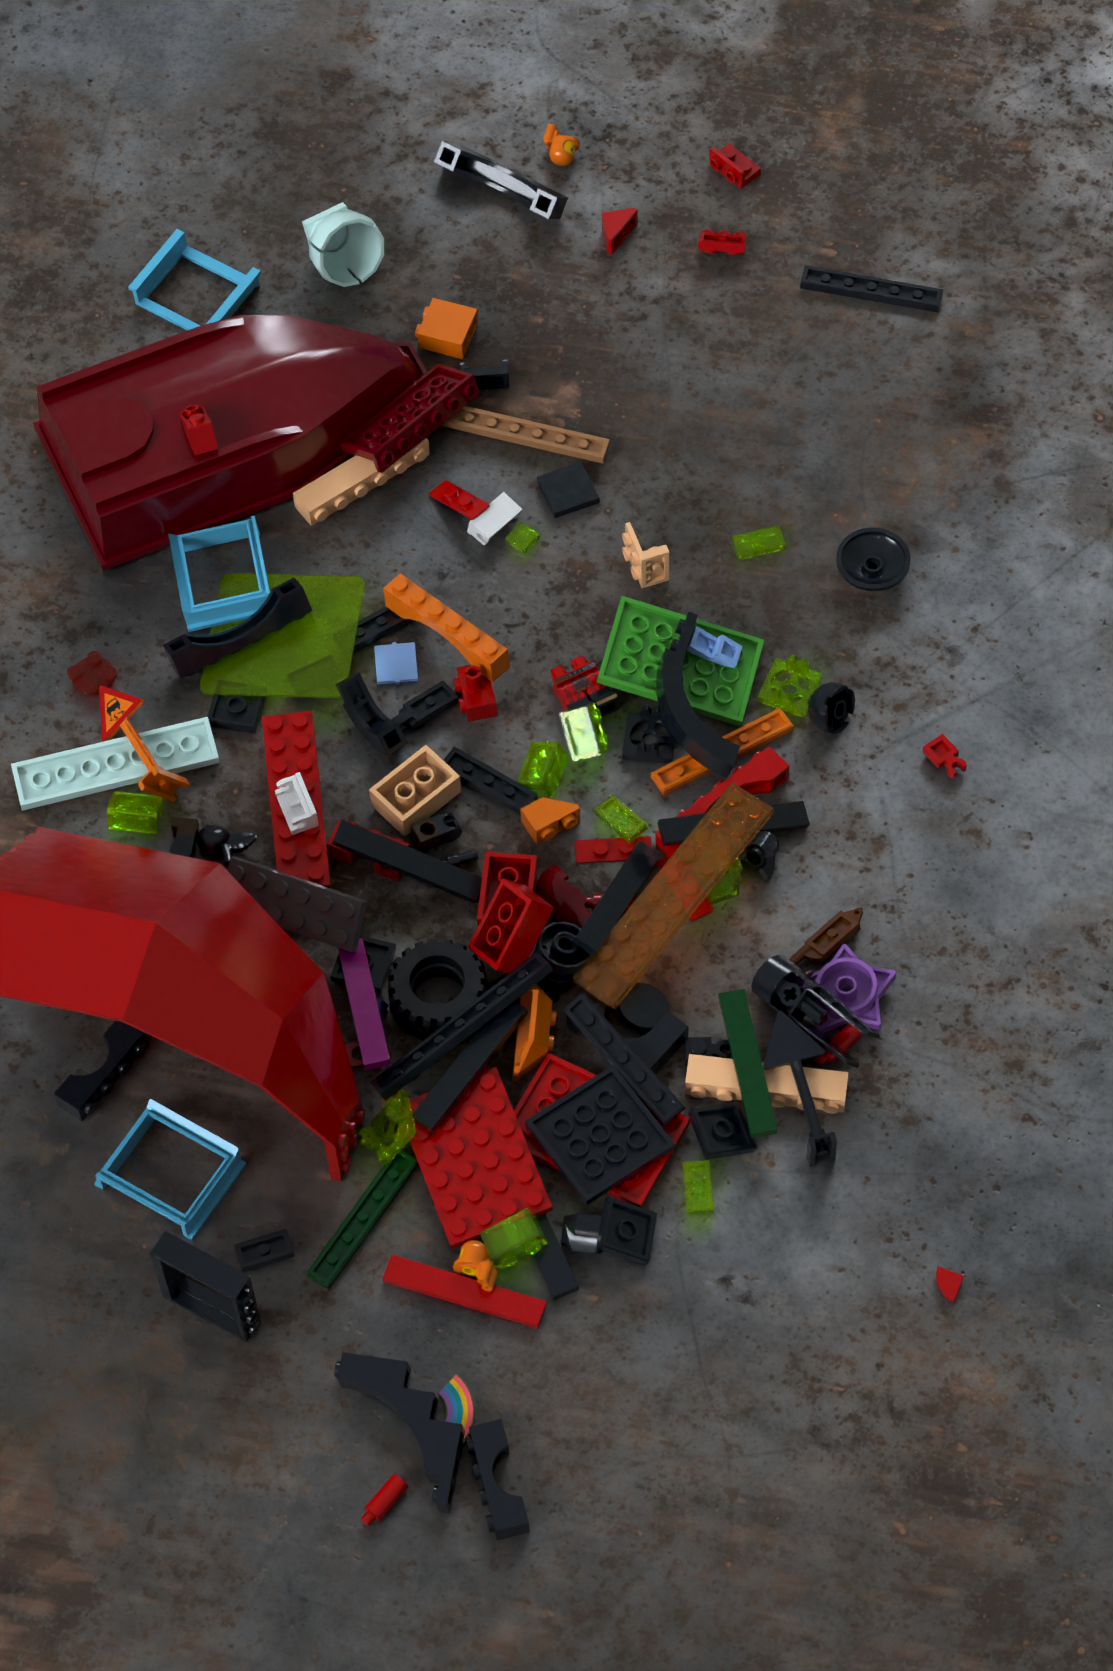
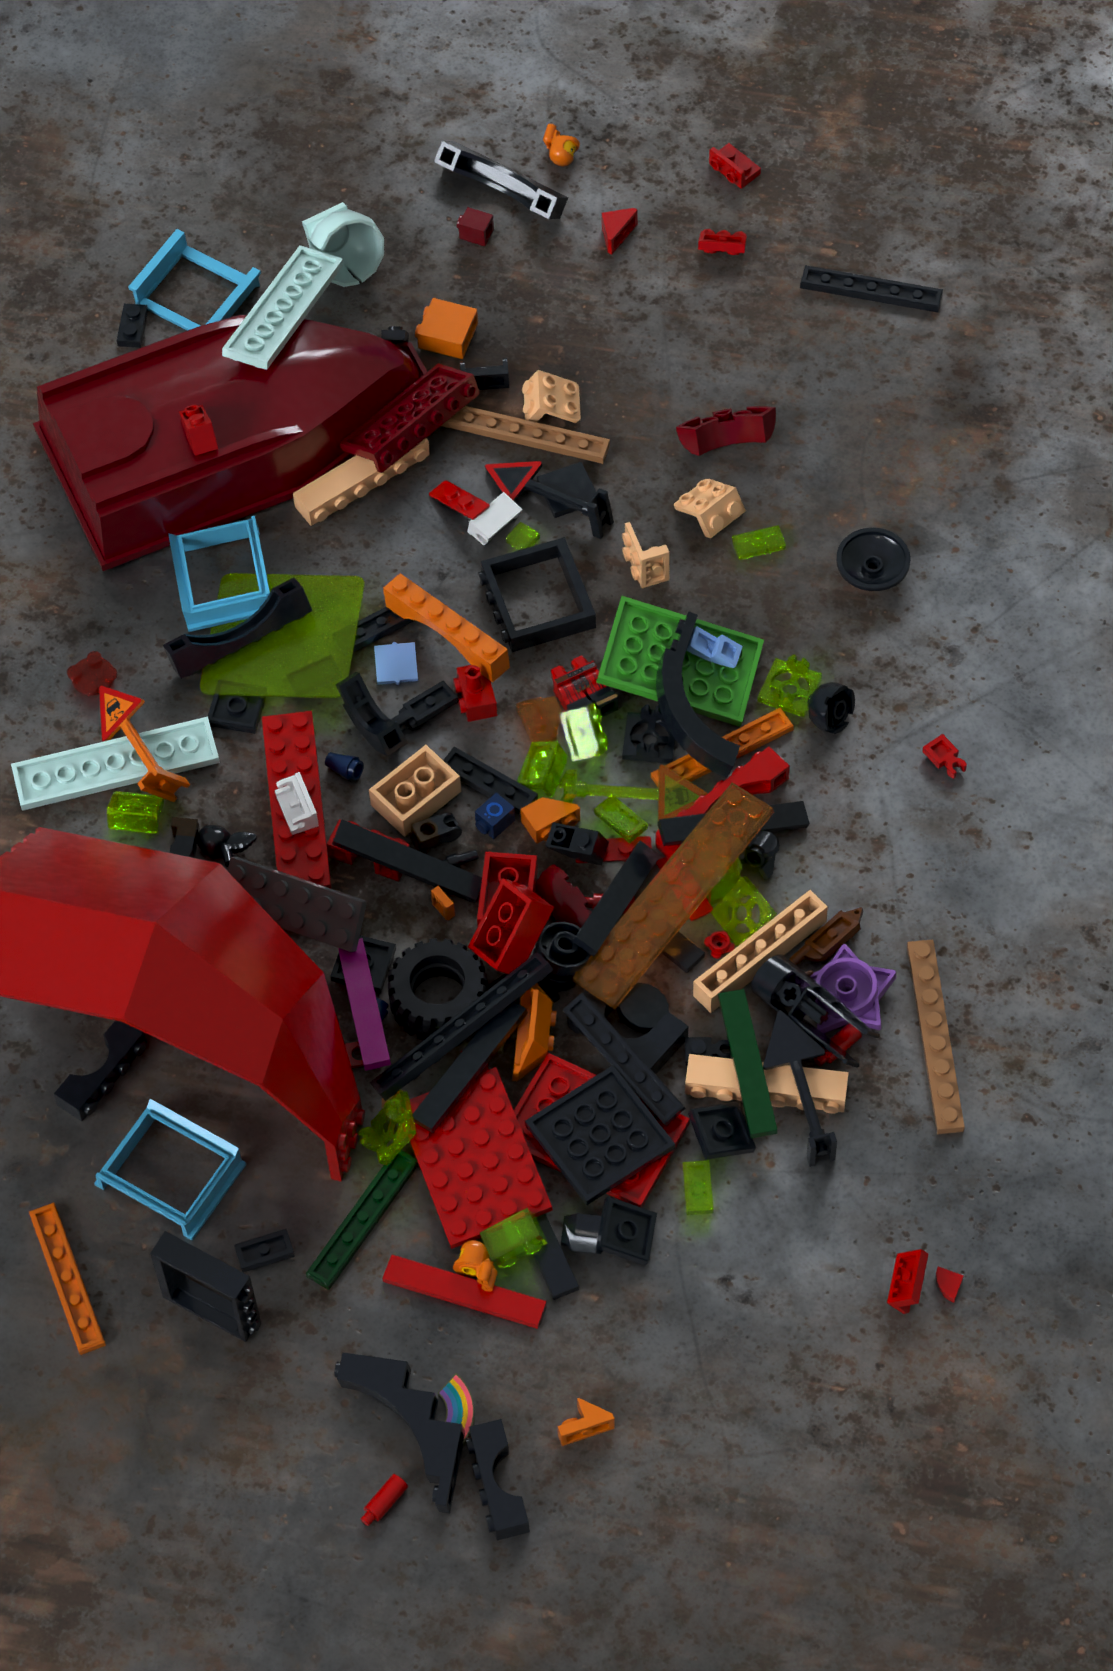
(67, 1279): none -> orange tile
(132, 325): none -> black plate
(282, 307): none -> light aqua plate
(347, 766): none -> dark blue cone
(395, 334): none -> black plate
(442, 903): none -> orange tile
(475, 226): none -> dark red brick
(494, 816): none -> dark blue brick
(518, 476): none -> black piece
(540, 718): none -> clear orange slope
(547, 631): none -> black window
(551, 396): none -> light nougat bracket
(578, 843): none -> black slope
(592, 1422): none -> orange slope
(672, 794): none -> clear neon green piece
(683, 952): none -> black tile
(712, 504): none -> light nougat bracket
(719, 937): none -> red plate
(727, 428): none -> dark red brick
(732, 900): none -> clear neon green piece
(772, 939): none -> light nougat brick
(907, 1280): none -> red bracket
(935, 1037): none -> medium nougat plate

